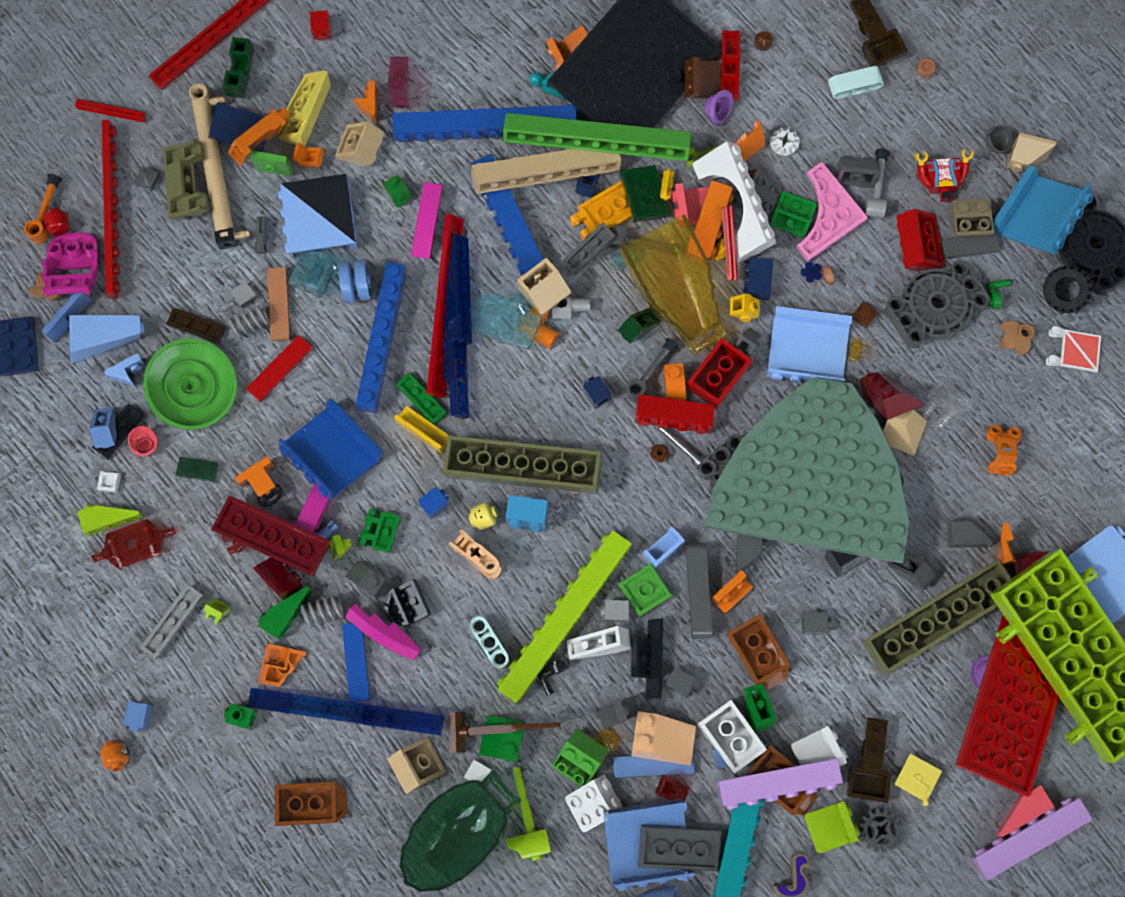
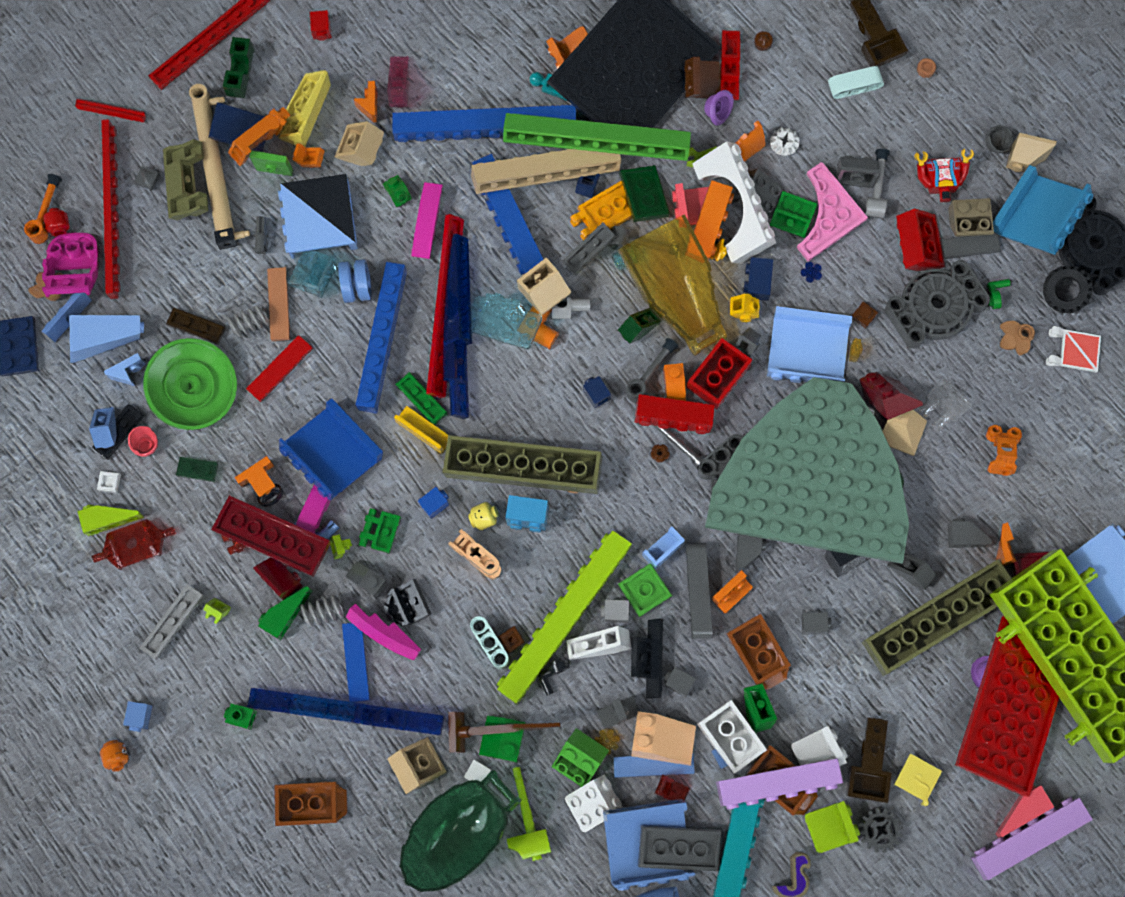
(243, 294): light grey tile -> none
(278, 663): orange slope -> none
(510, 639): none -> reddish brown tile
(667, 183): yellow axle -> none
(730, 243): axle -> none
(827, 274): nougat tile -> none

